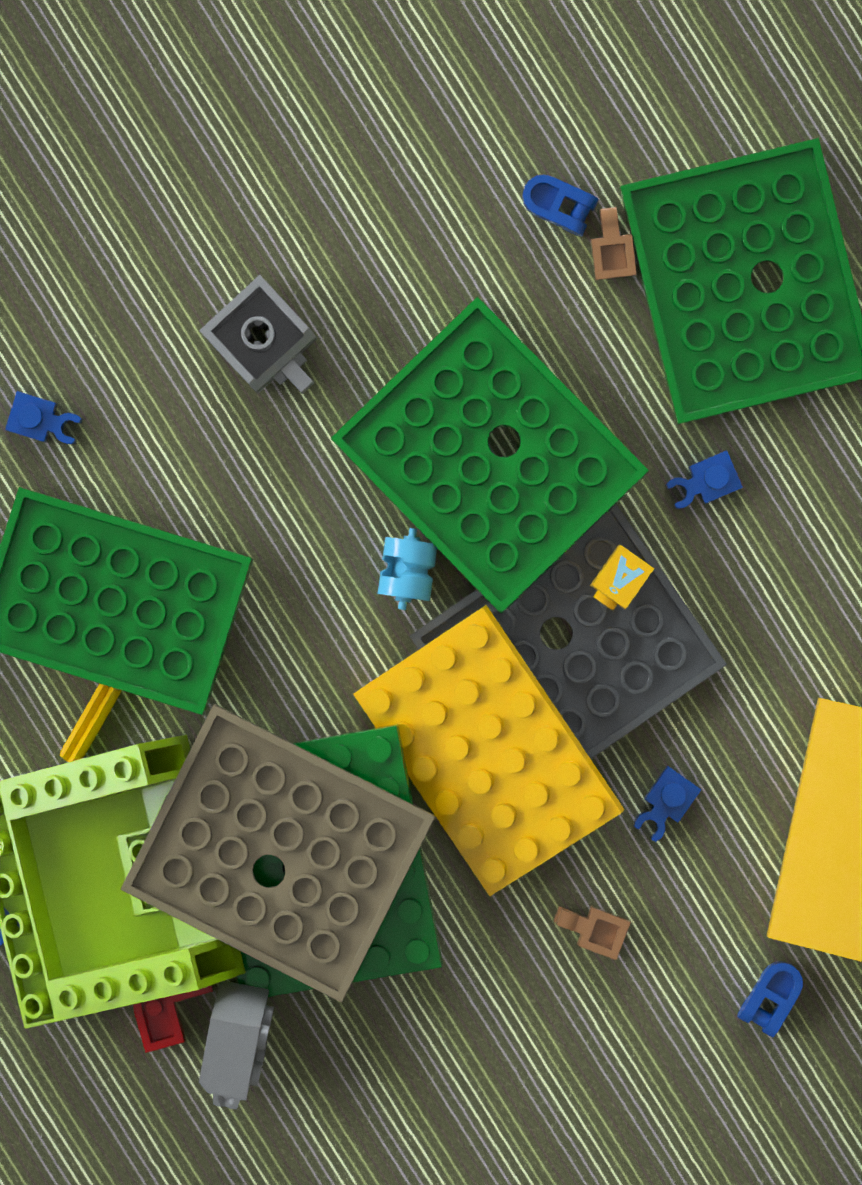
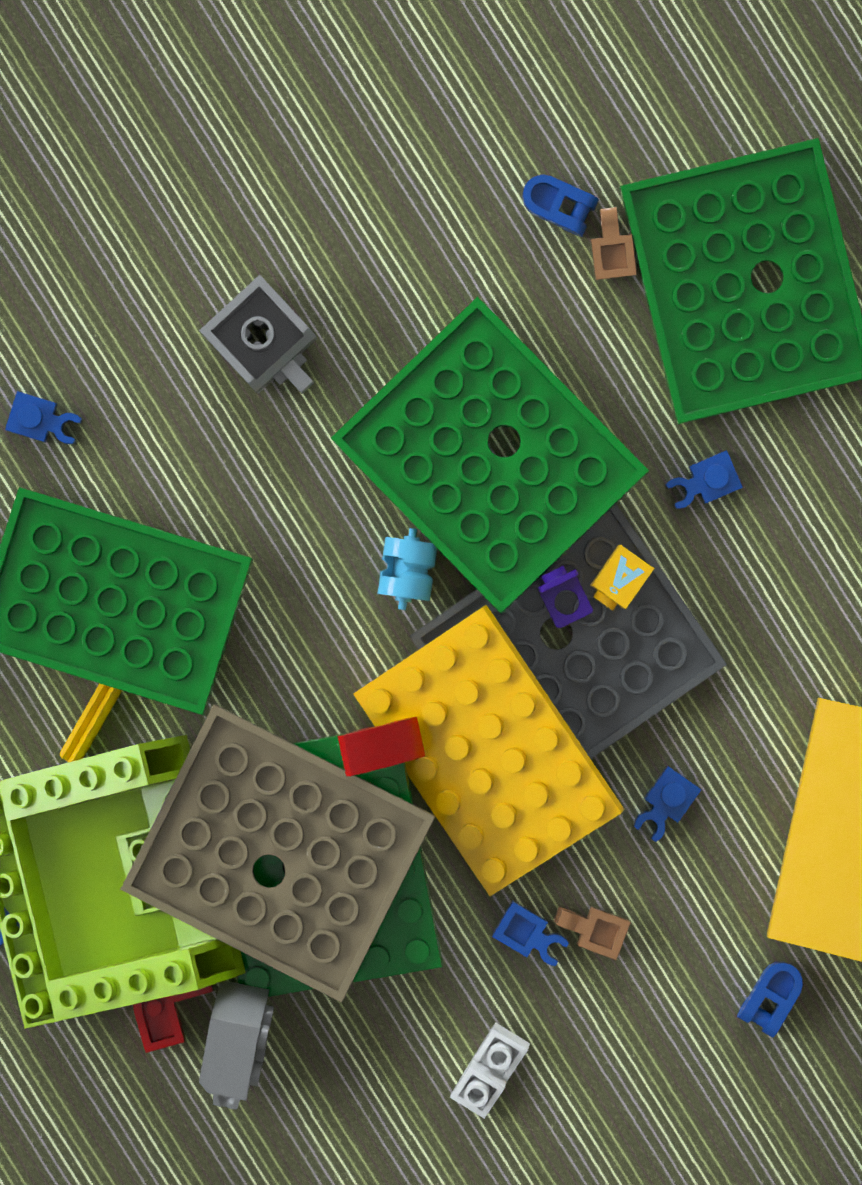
(381, 746): none -> red slope
(489, 1070): none -> white slope
(524, 931): none -> blue plate
(558, 581): none -> dark purple bracket

